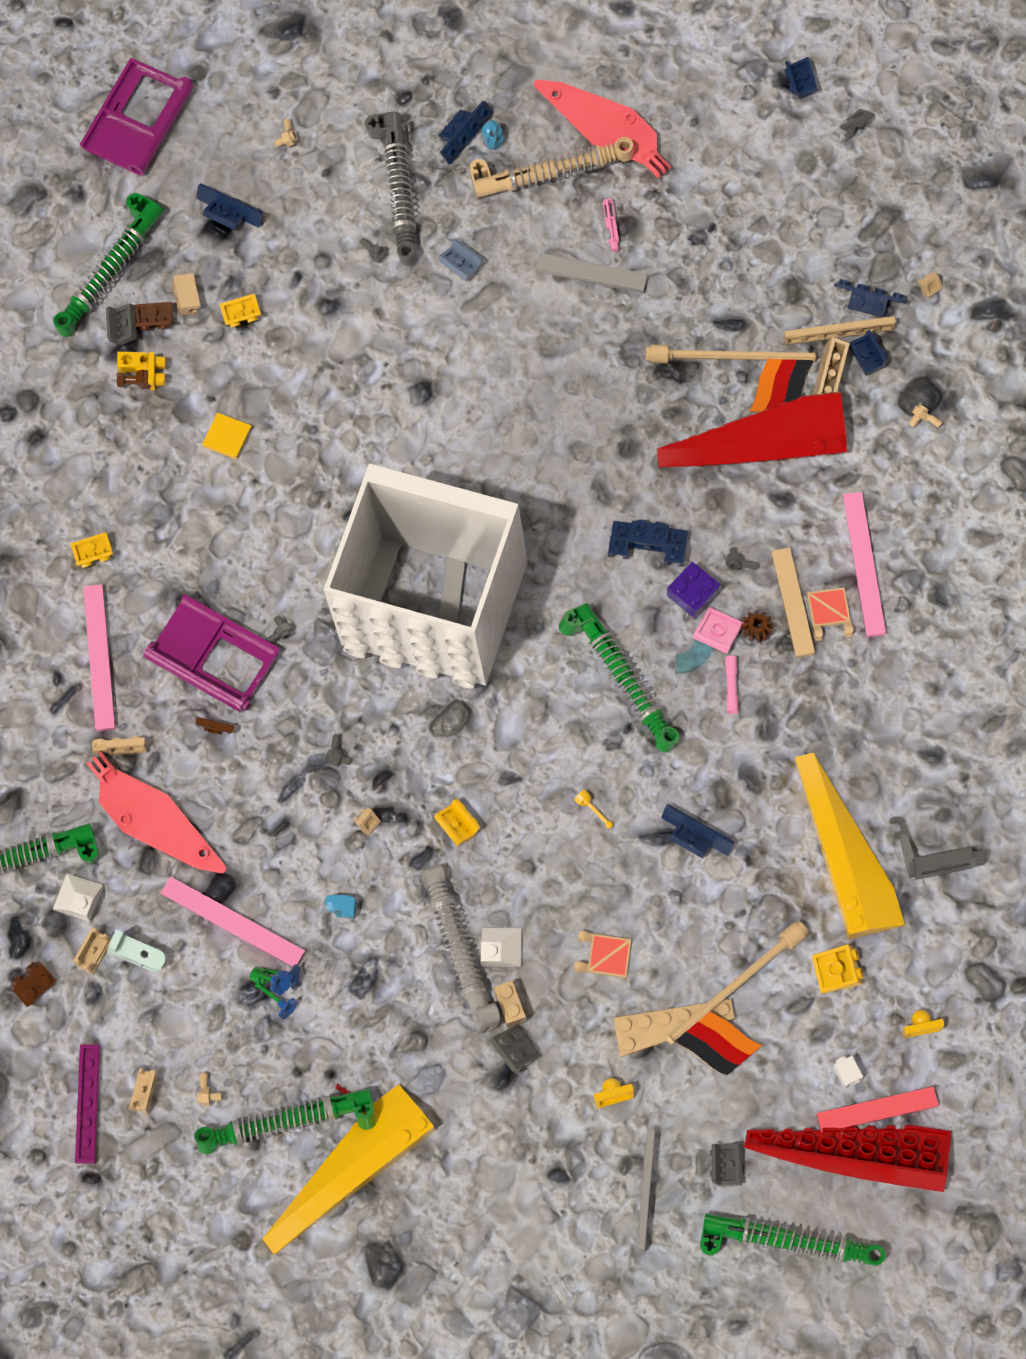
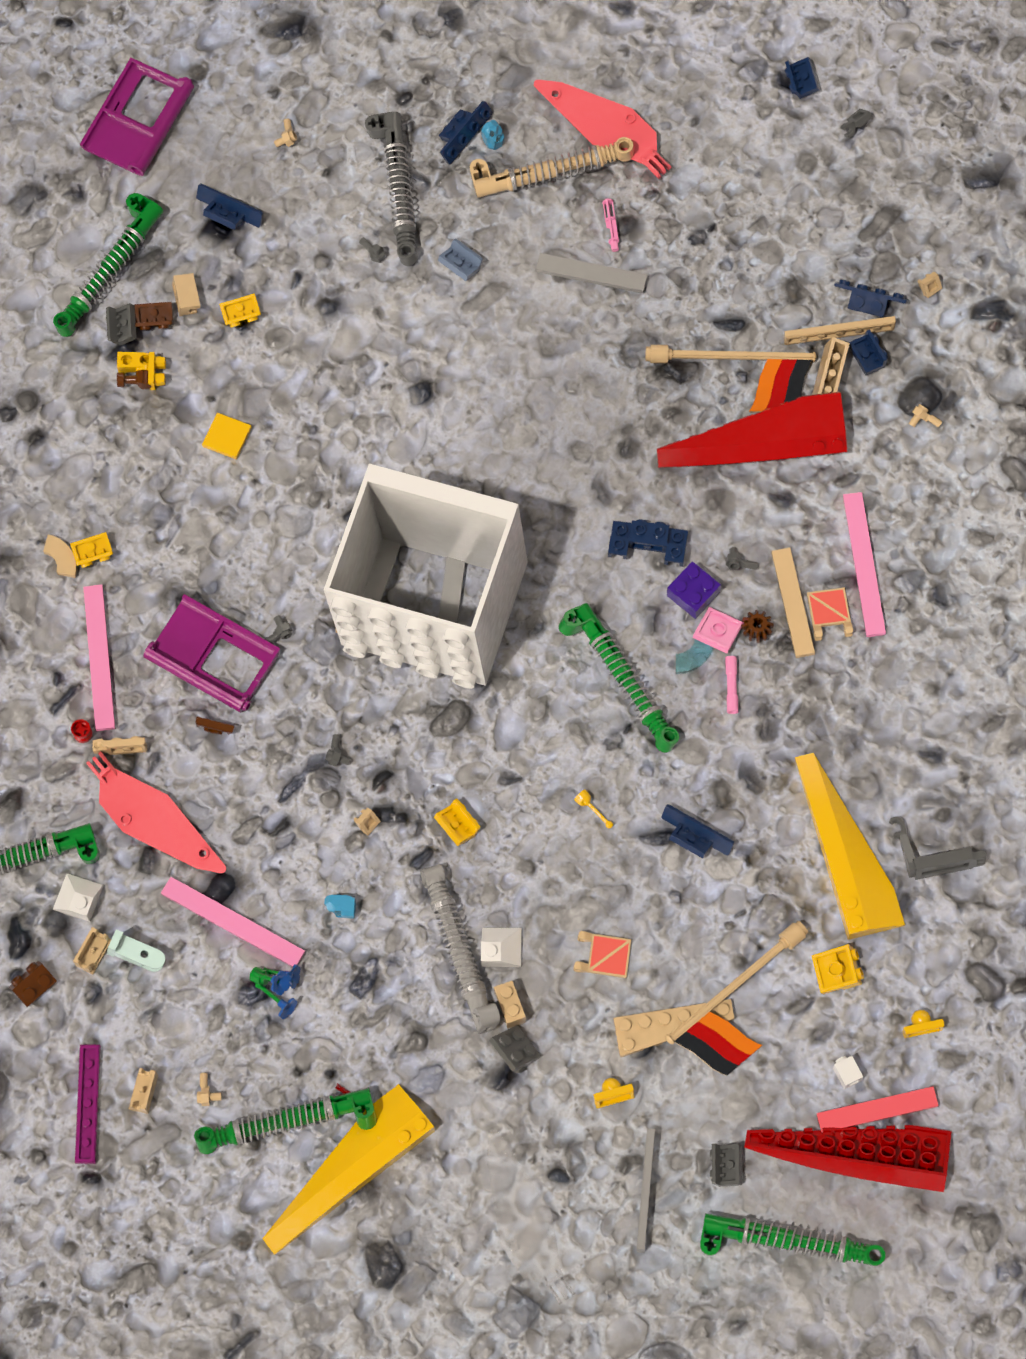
(62, 555): none -> tan tile
(79, 727): none -> red wheel

